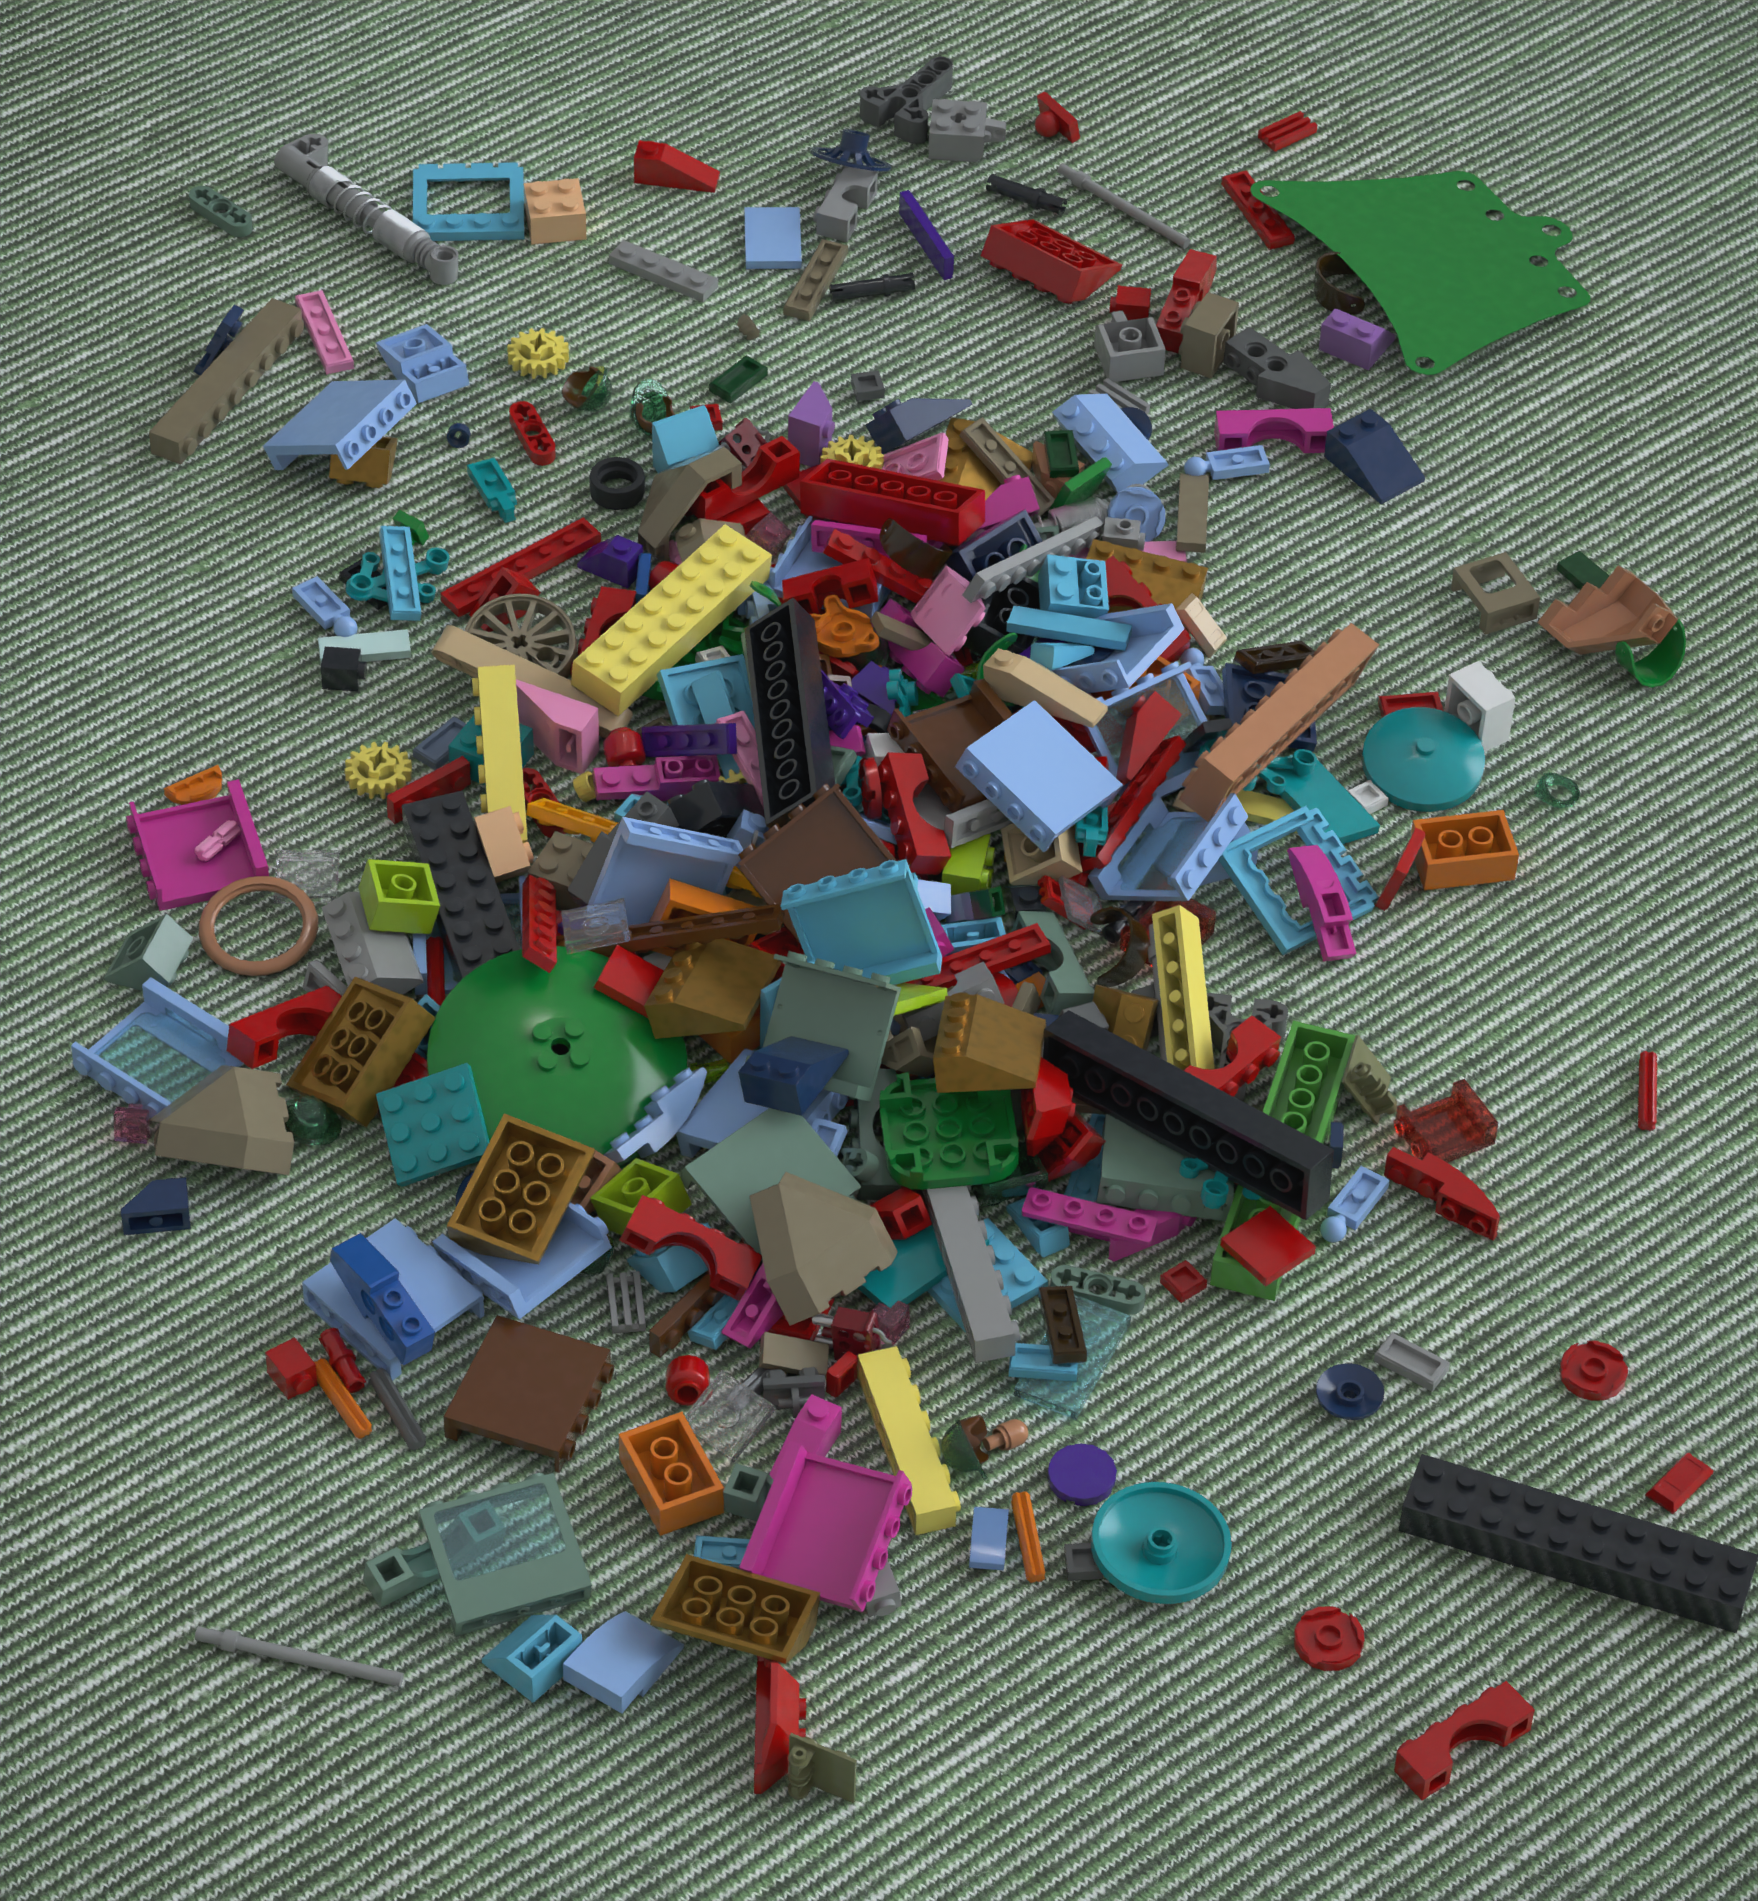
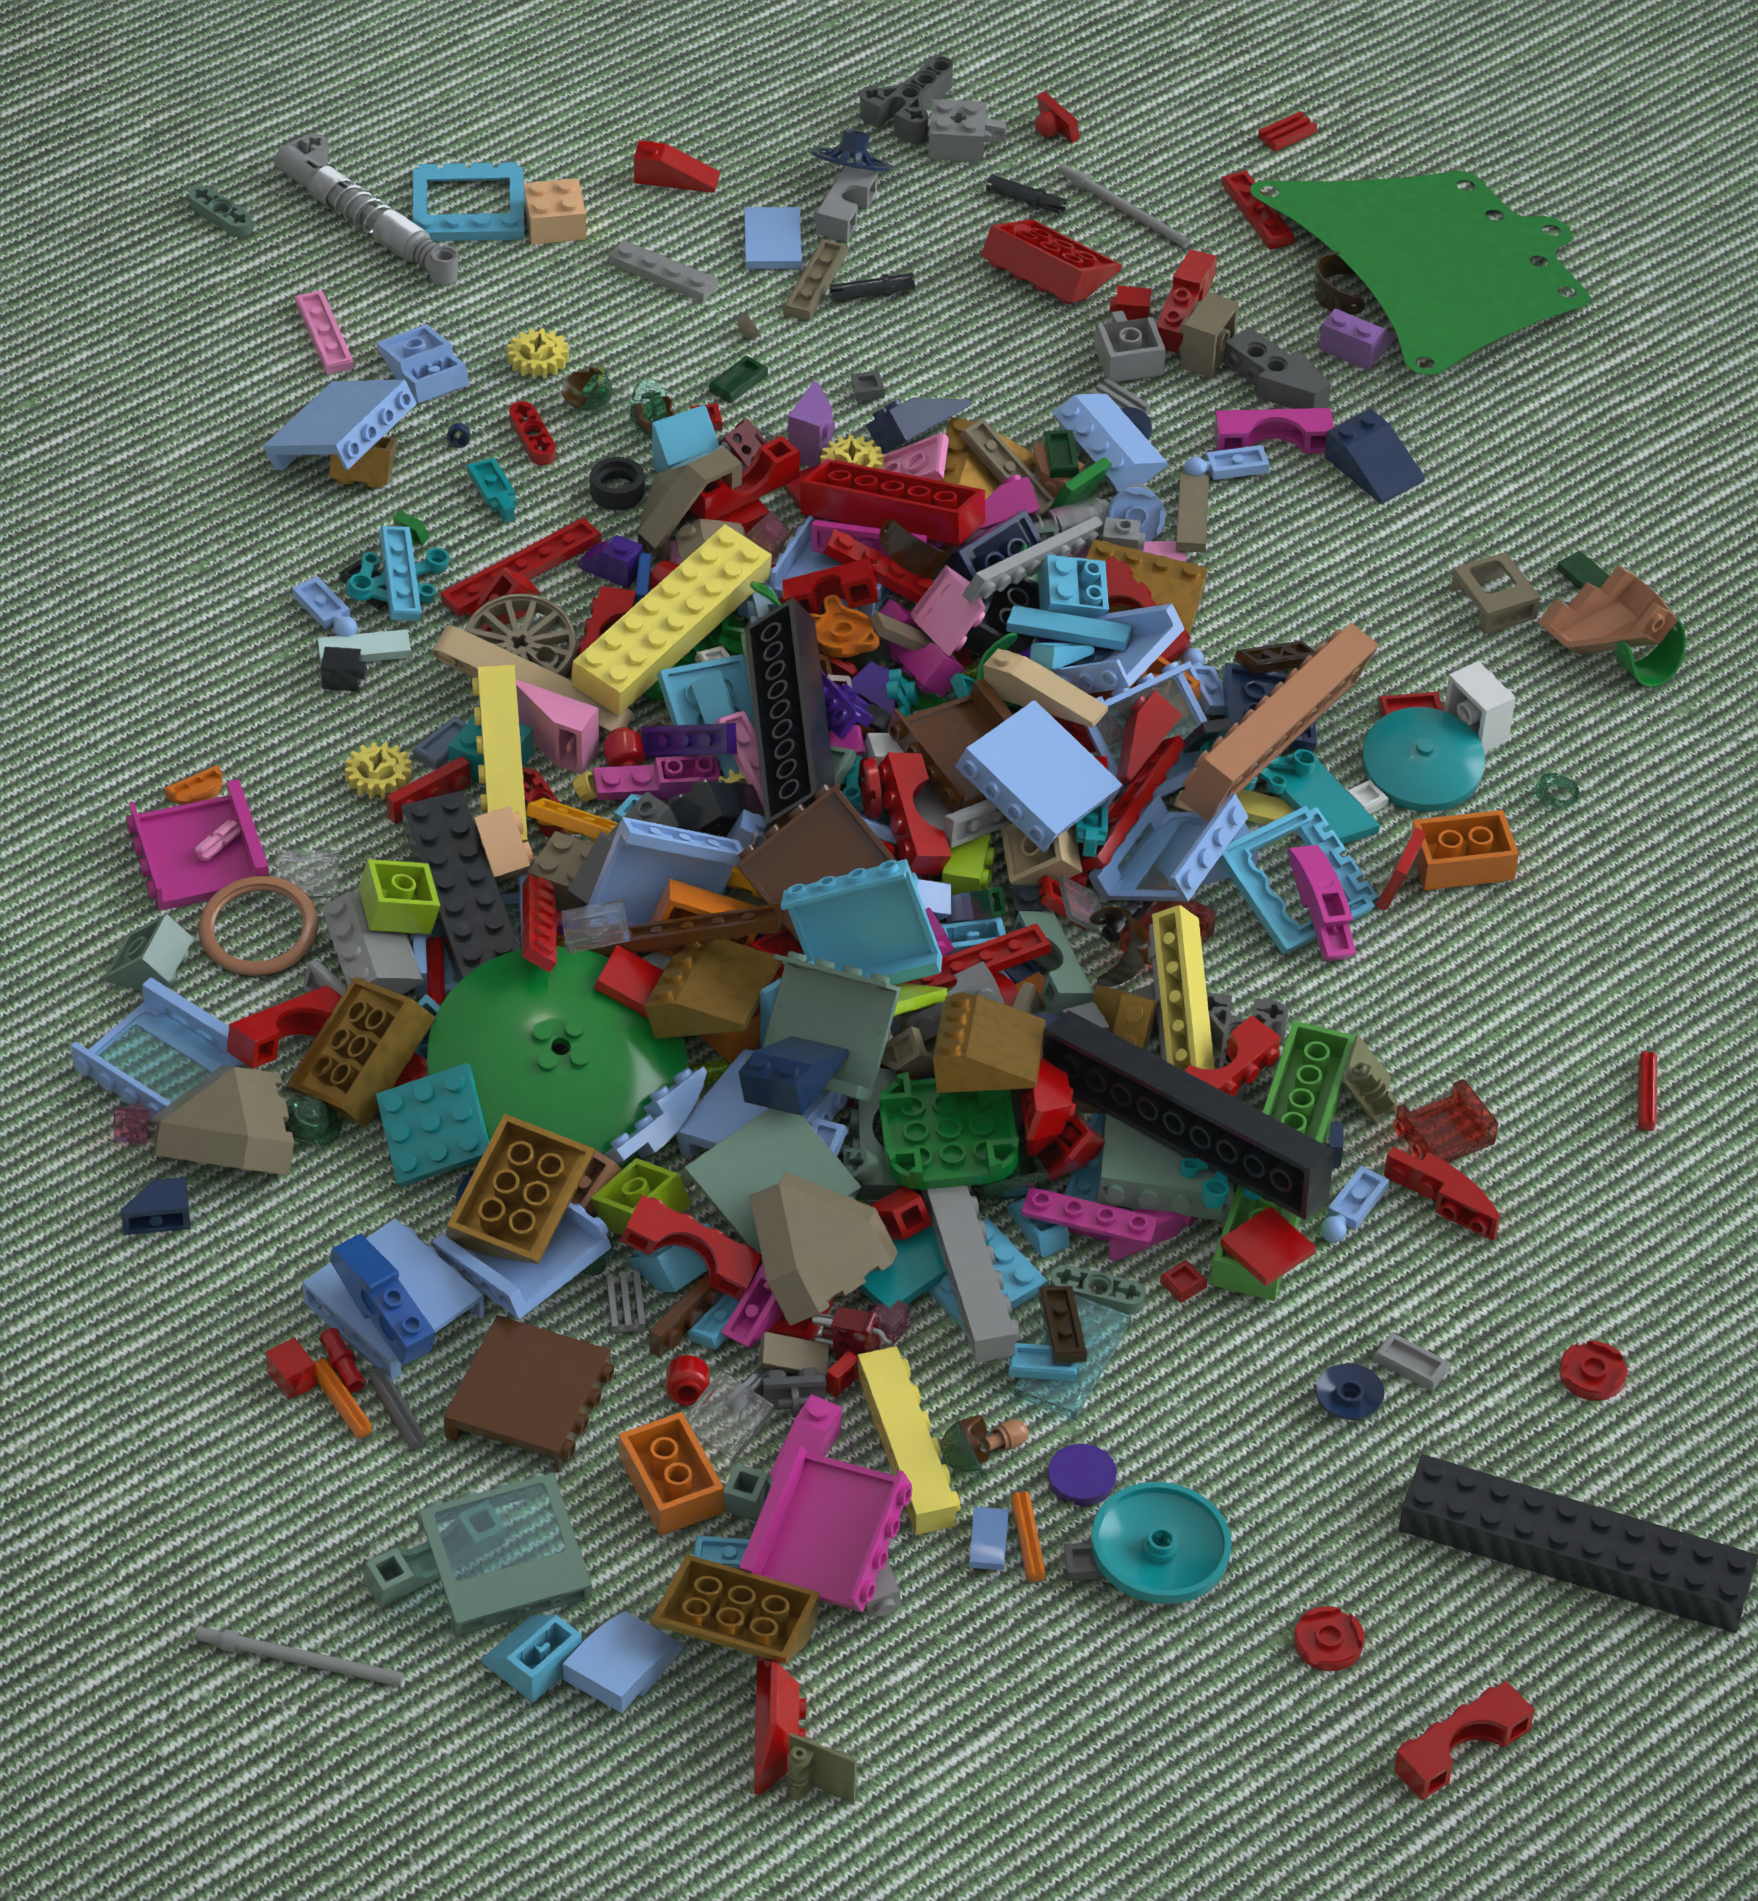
(222, 338): dark blue wing -> none
(226, 381): dark tan brick -> none
(926, 235): dark purple tile -> none
(1201, 625): tan tile -> none
(1679, 1483): red tile -> none

